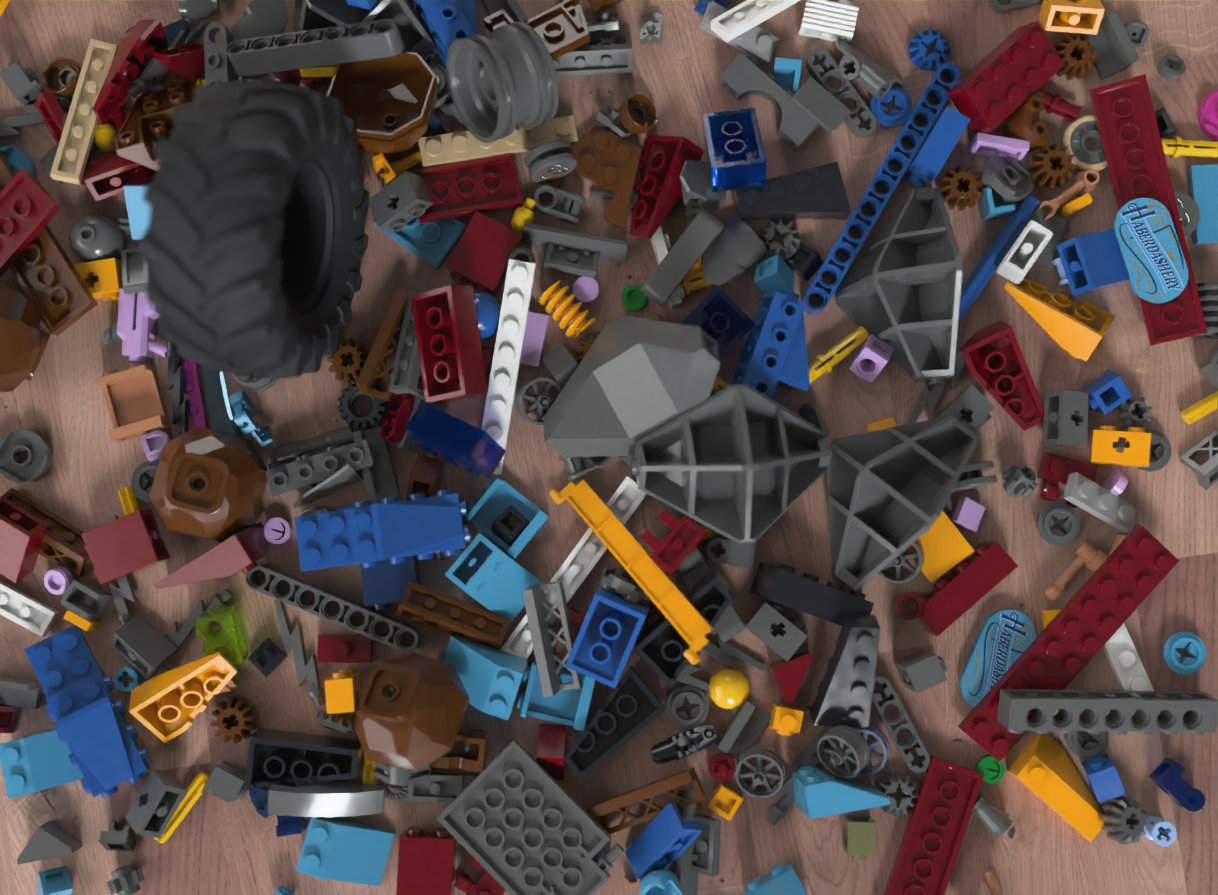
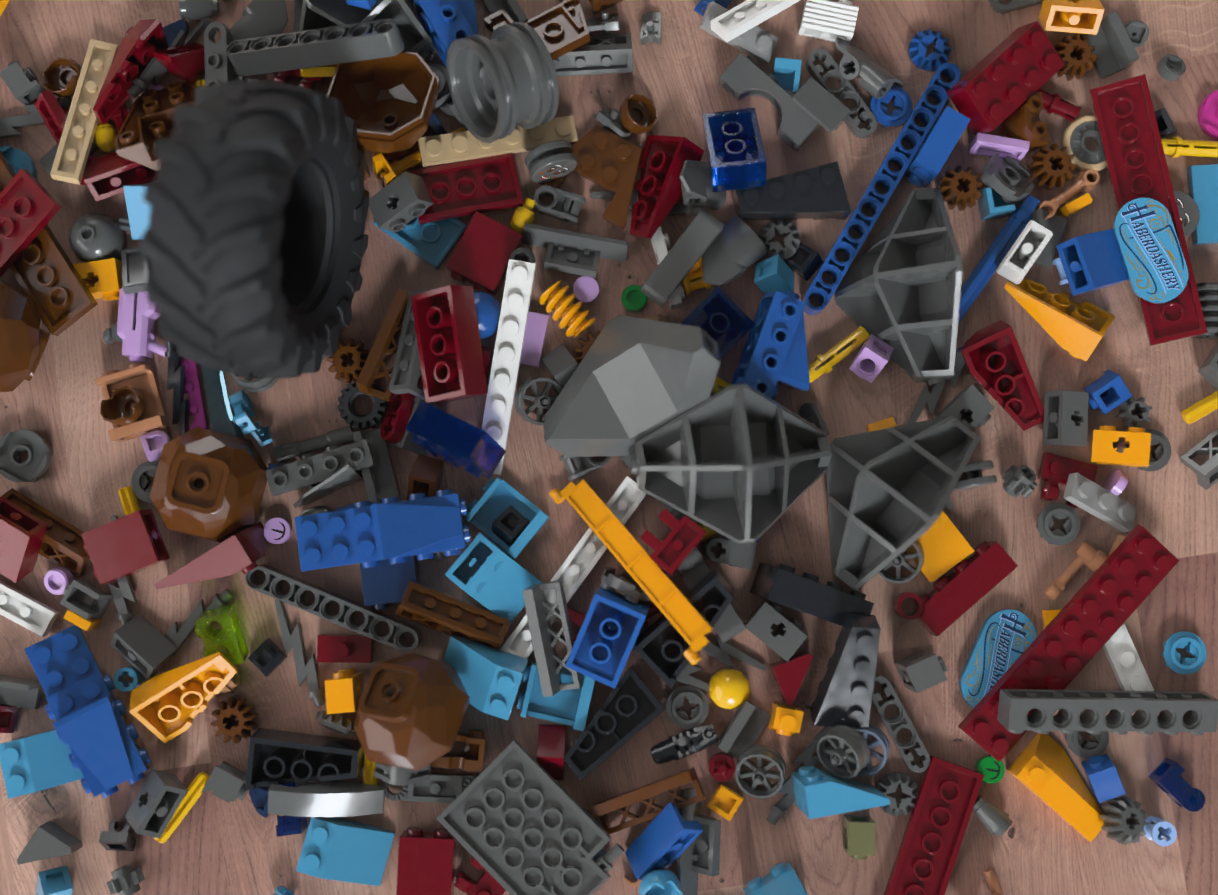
(124, 406): none -> reddish brown hair
(968, 514): lavender tile -> none

